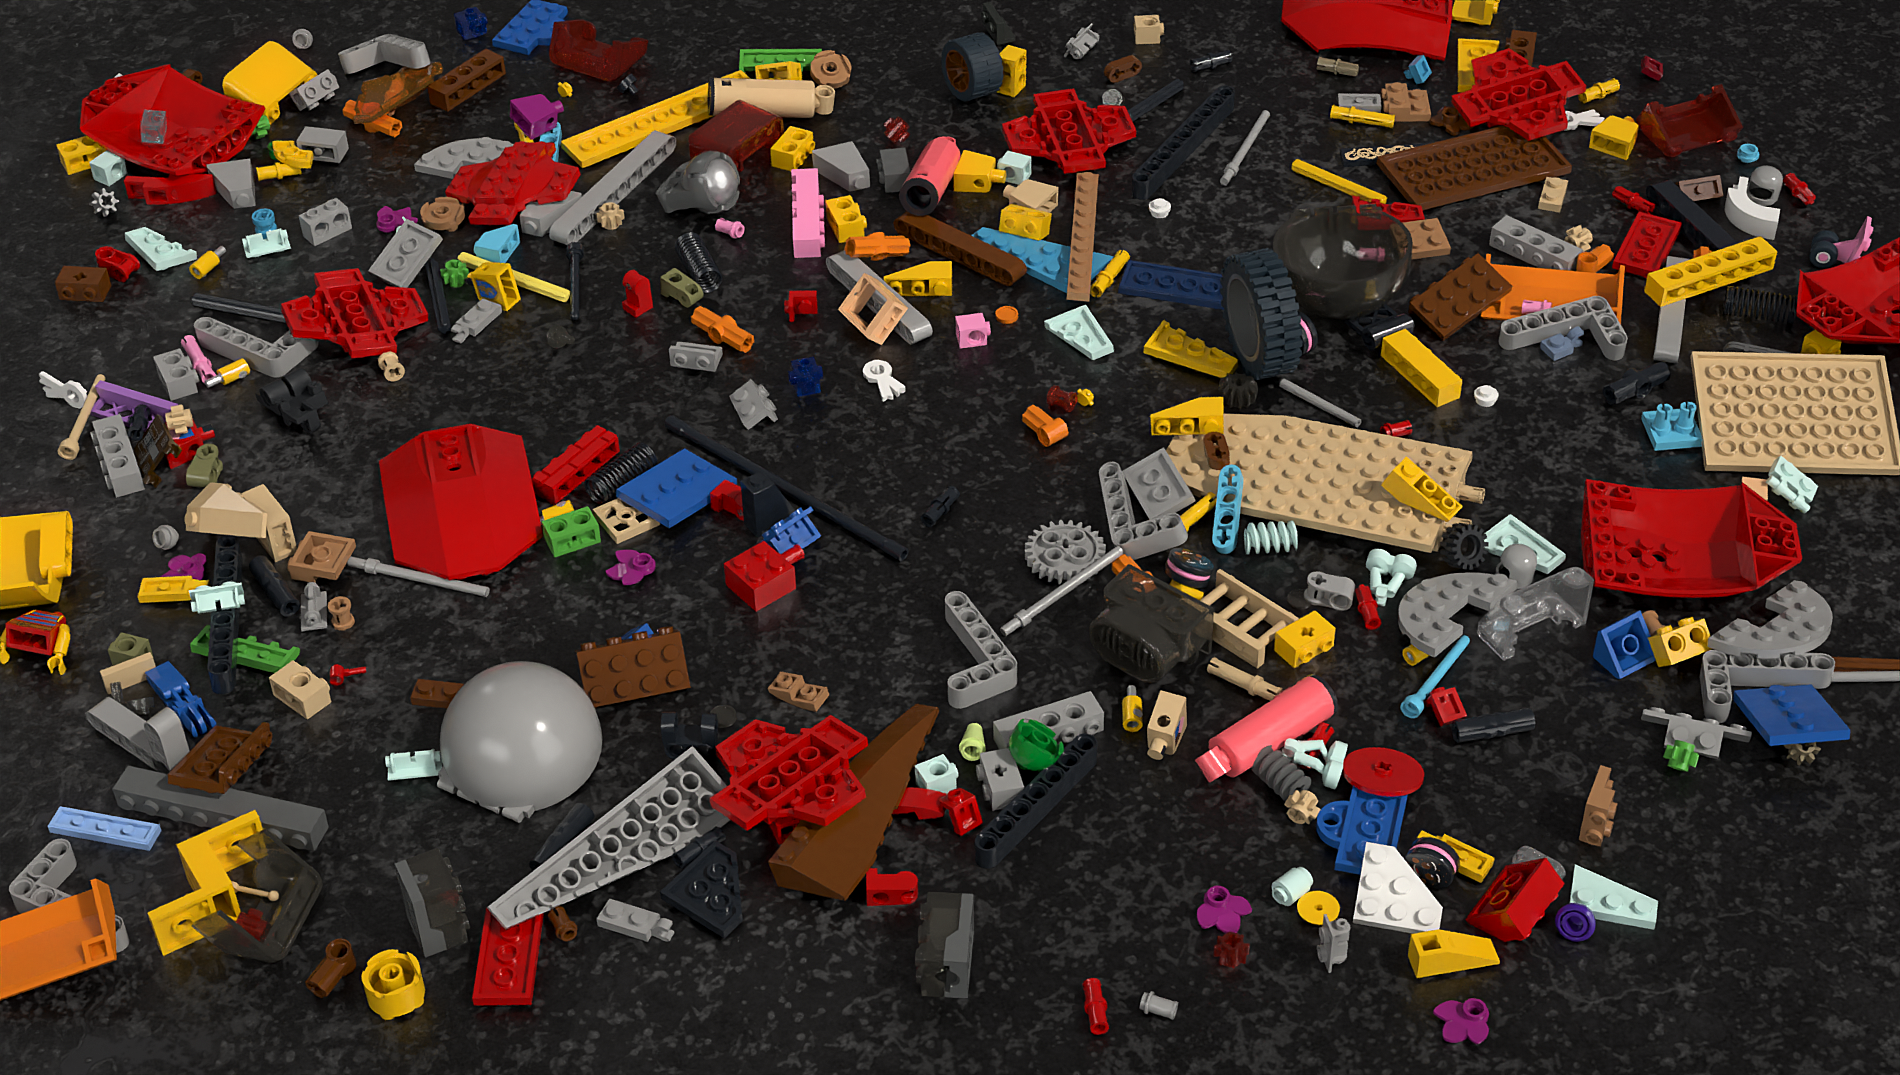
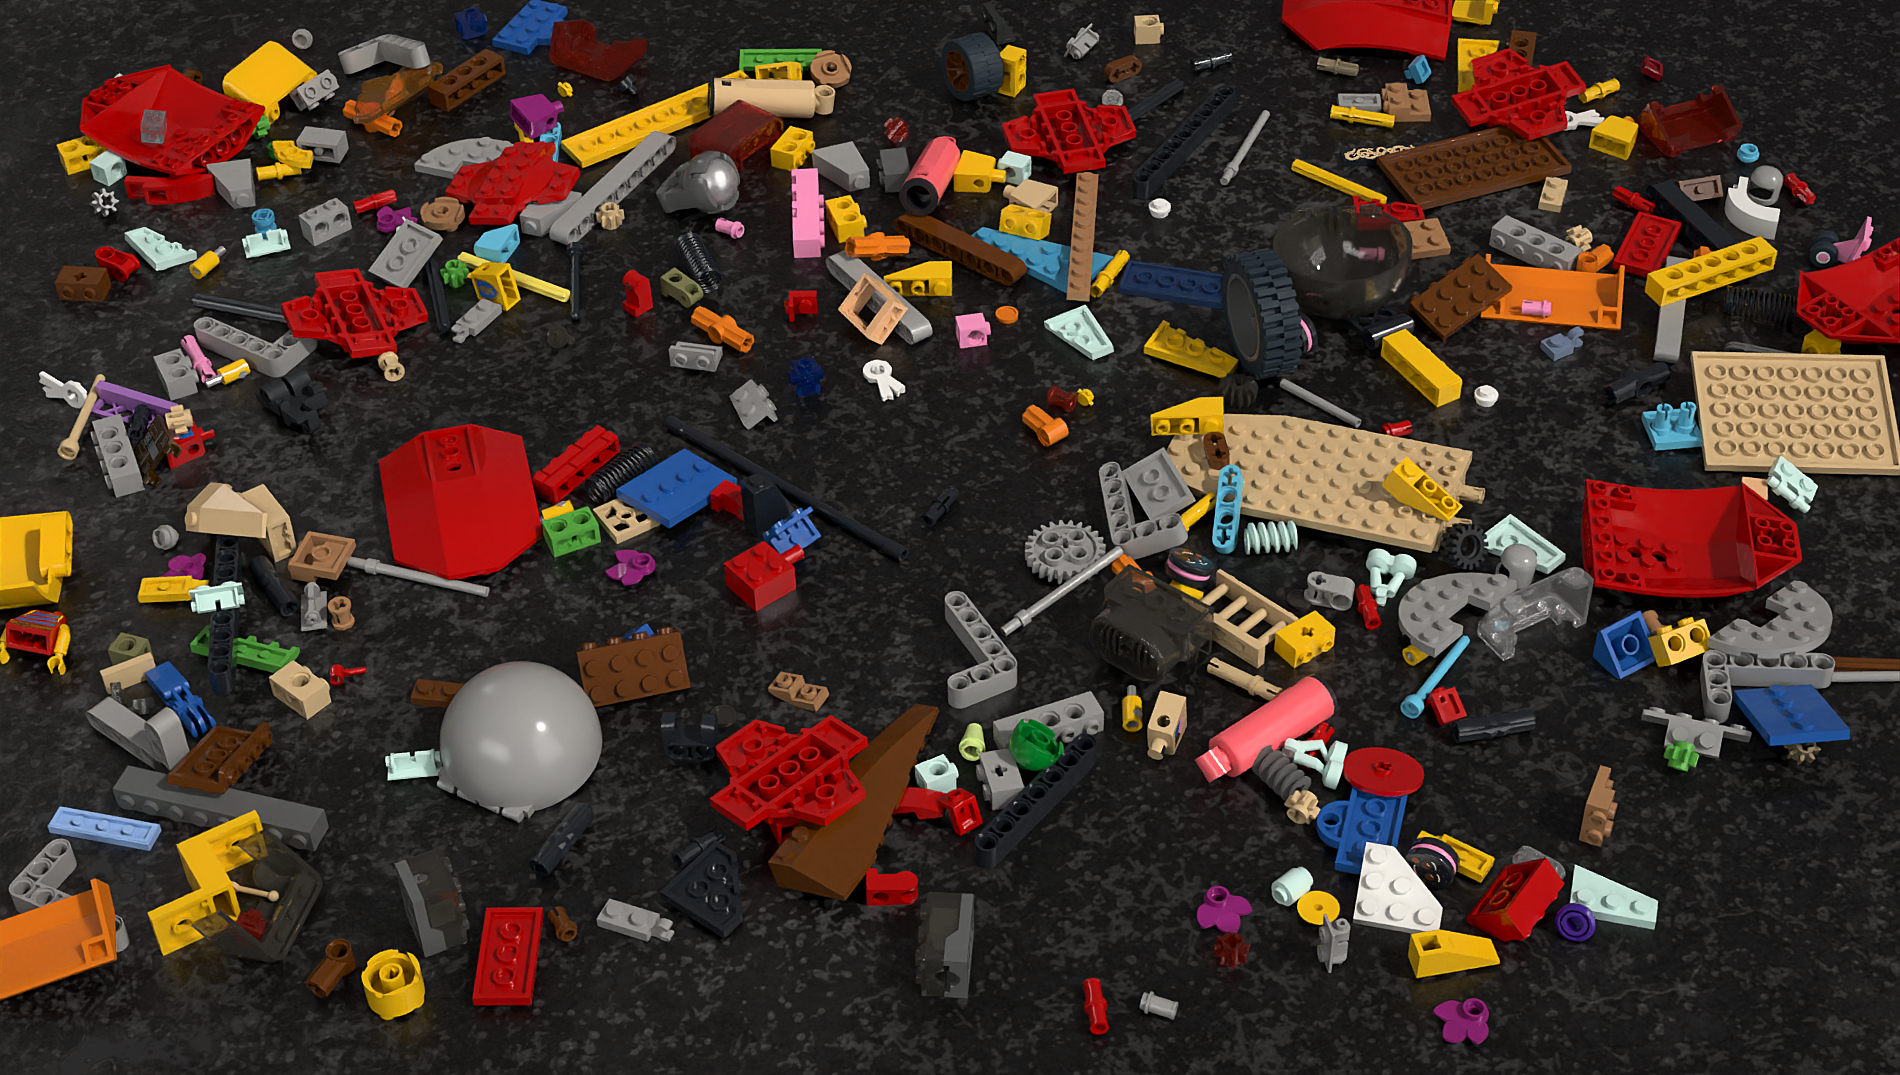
(204, 467): olive piece -> none
(374, 201): none -> red axle
(631, 836): light grey wedge -> none
(1451, 120): reddish brown animal -> none
(1587, 313): light grey beam -> none

